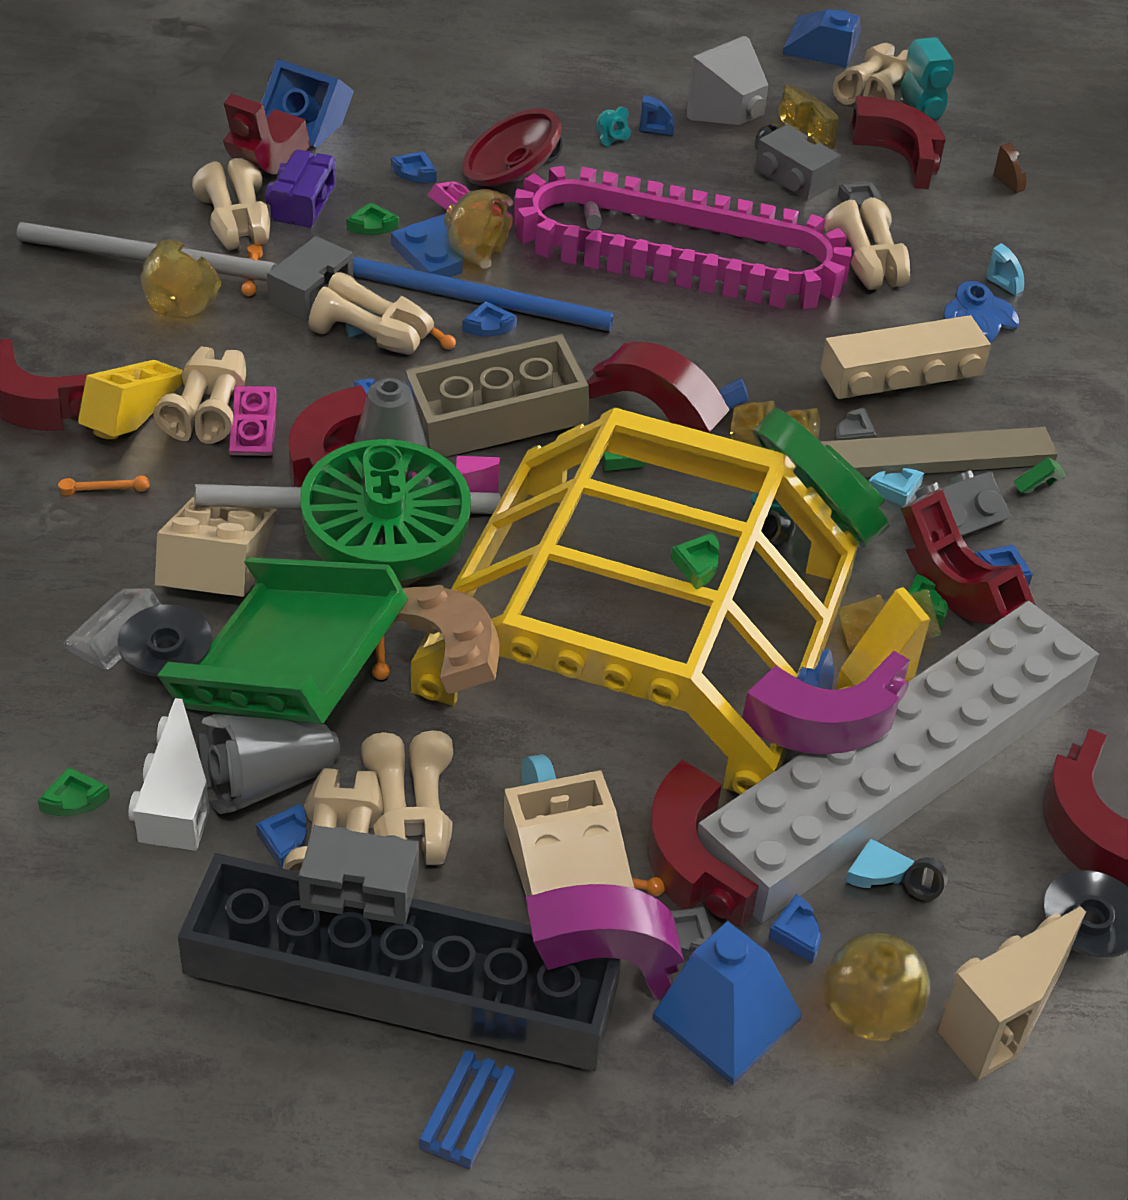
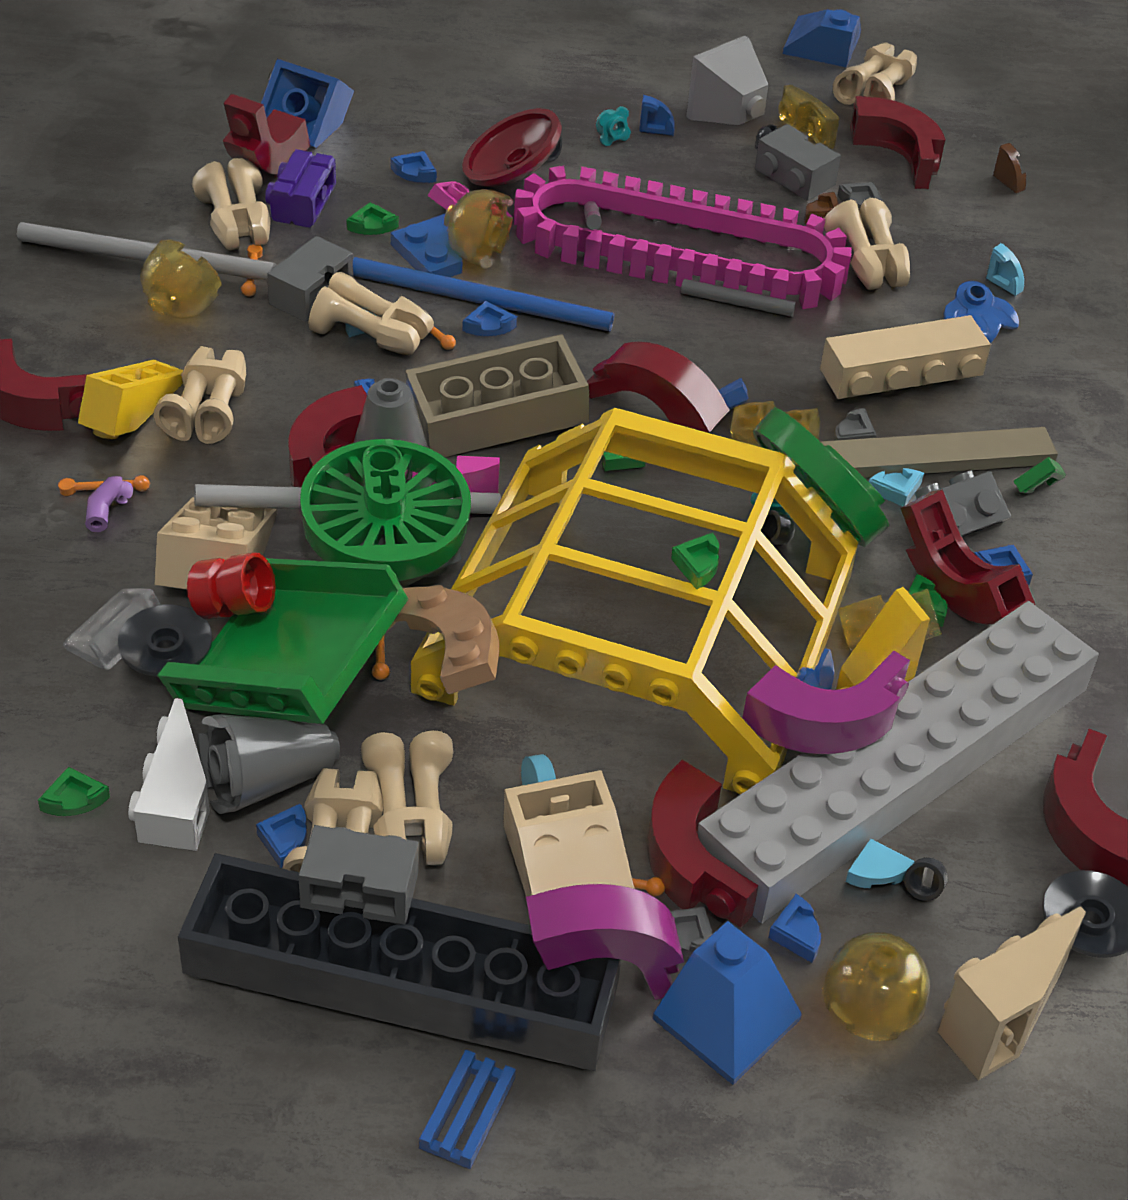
(100, 500): none -> medium lavender arm
(231, 586): none -> red wheel
(253, 421): dark pink slope -> none
(738, 297): none -> dark grey bar
(821, 206): none -> reddish brown tile
(928, 77): teal brick -> none

